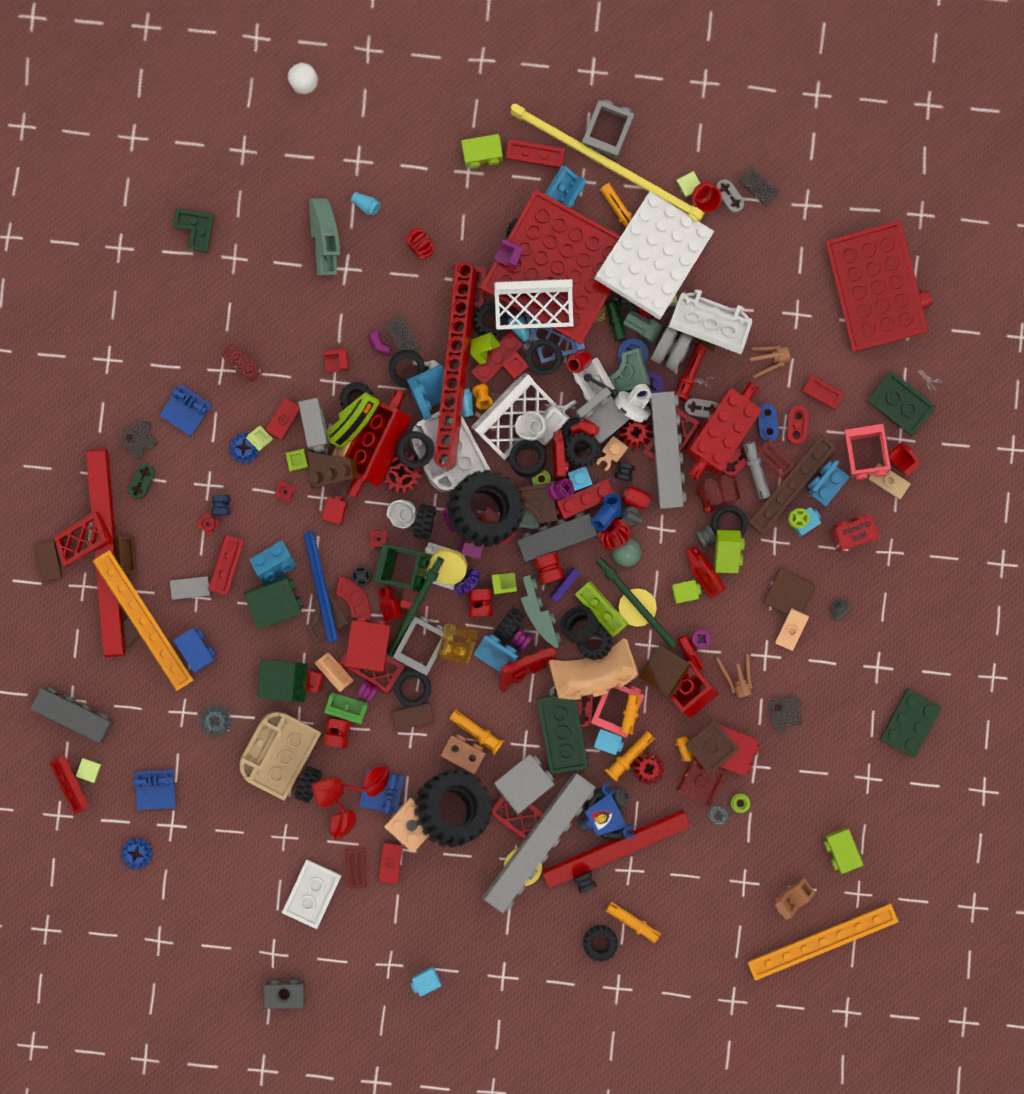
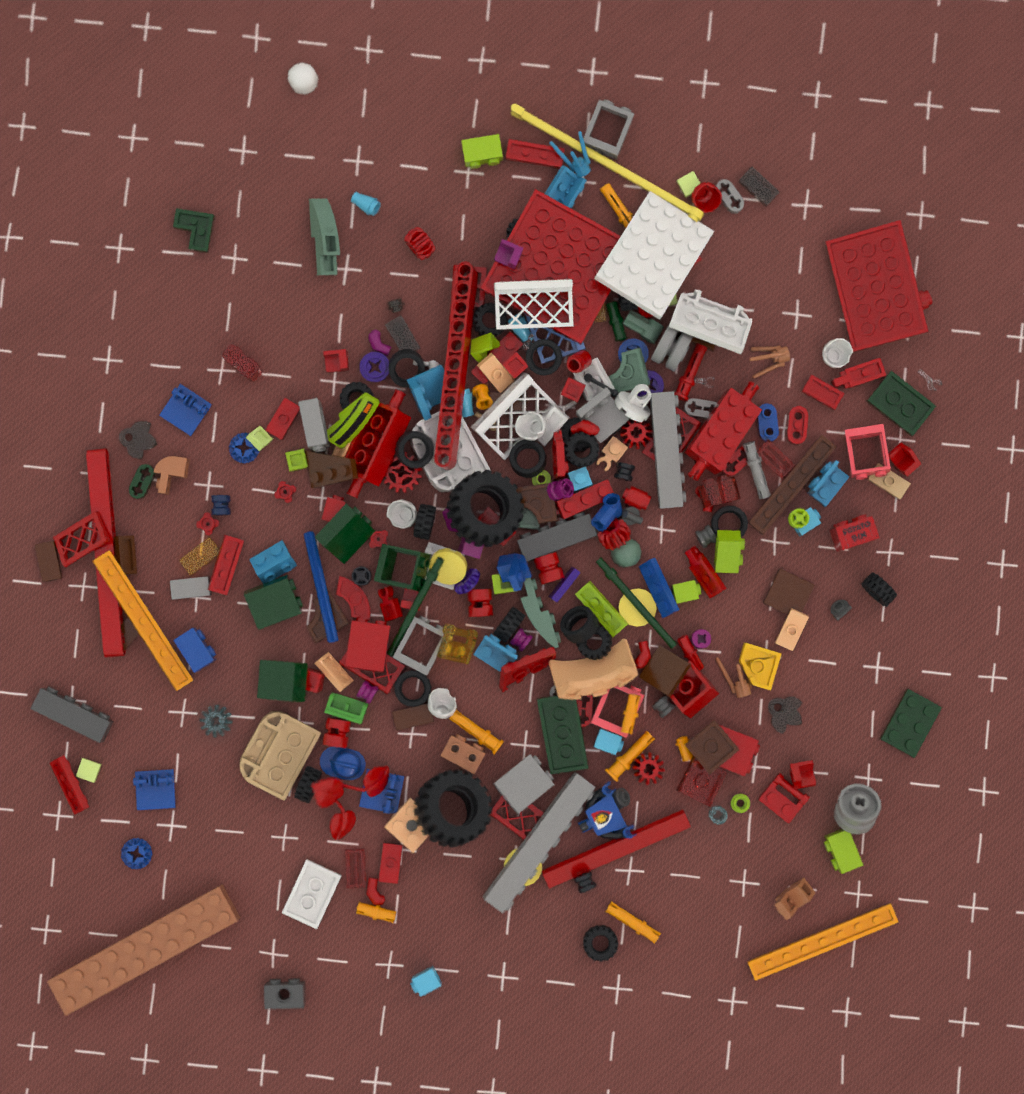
(143, 949): none -> nougat brick
(170, 467): none -> nougat brick
(199, 556): none -> clear yellow plate
(342, 763): none -> blue piece
(345, 533): none -> dark green brick
(365, 366): none -> dark purple gear
(372, 893): none -> red arm
(376, 912): none -> light orange pin
(395, 305): none -> clear smoke plate
(441, 703): none -> white hair
(495, 373): none -> light nougat plate
(514, 569): none -> blue brick
(573, 389): none -> red panel
(580, 165): none -> dark azure plant
(644, 656): none -> red arm
(658, 587): none -> blue plate
(663, 706): none -> dark grey wheel
(759, 665): none -> yellow plate
(779, 803): none -> red plate
(802, 774): none -> red panel
(837, 353): none -> white hair
(857, 808): none -> light grey wheel
(860, 374): none -> red hinge
(879, 589): none -> black tyre

